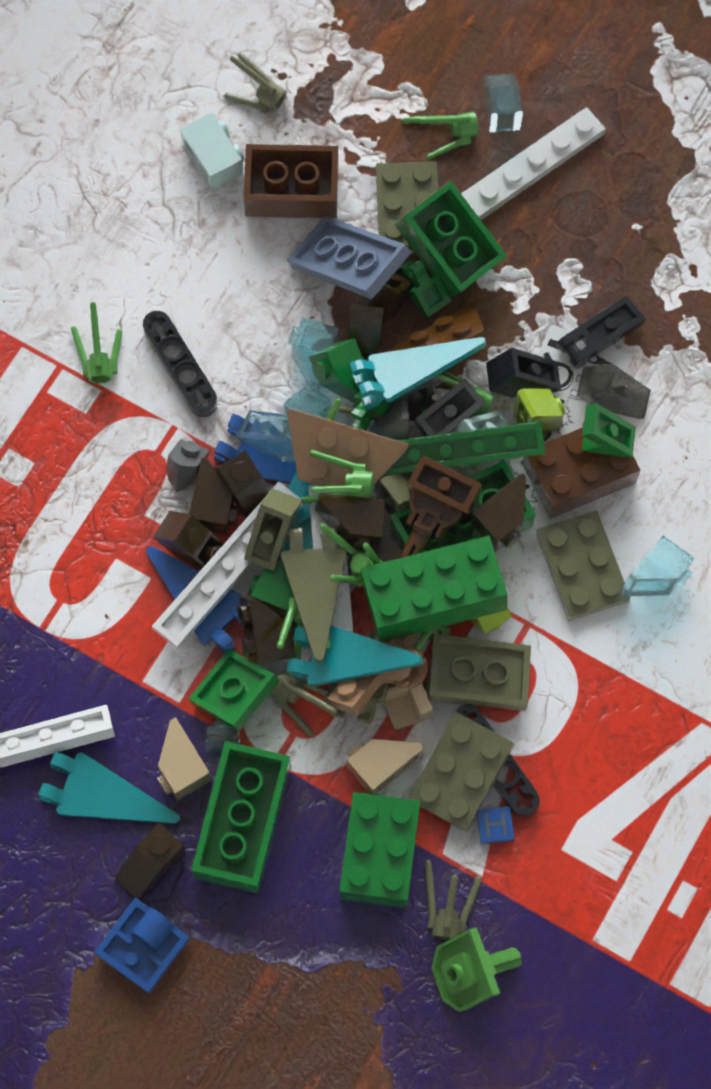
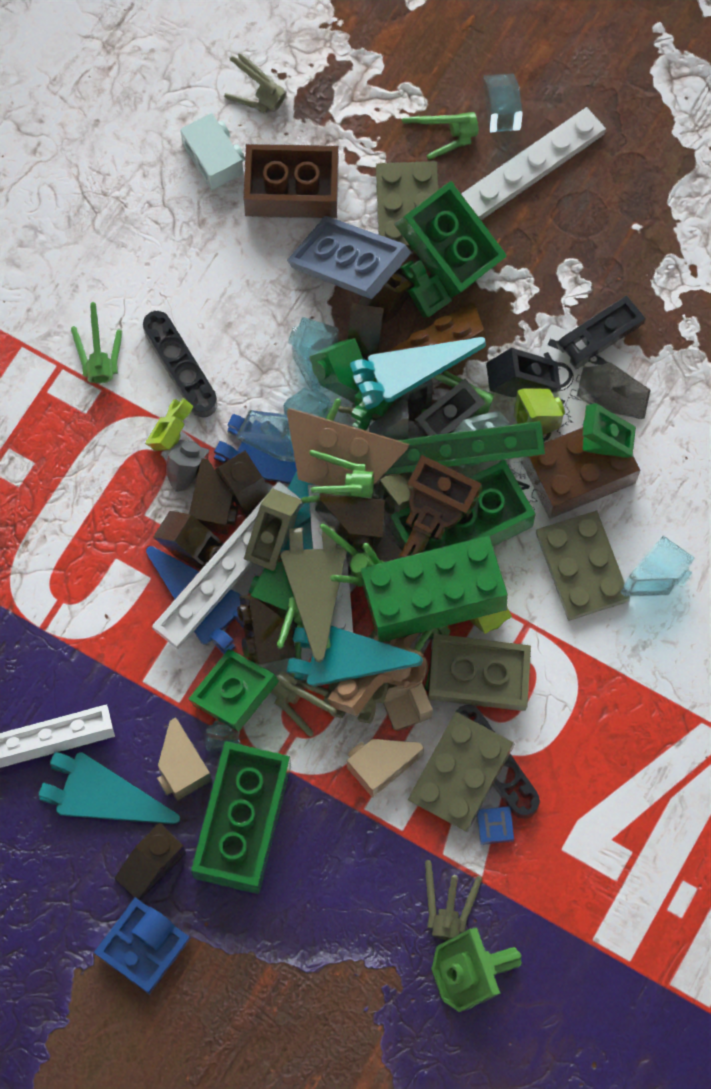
(168, 428): none -> lime plate
(379, 850): green brick -> none
(502, 515): dark brown slope -> none

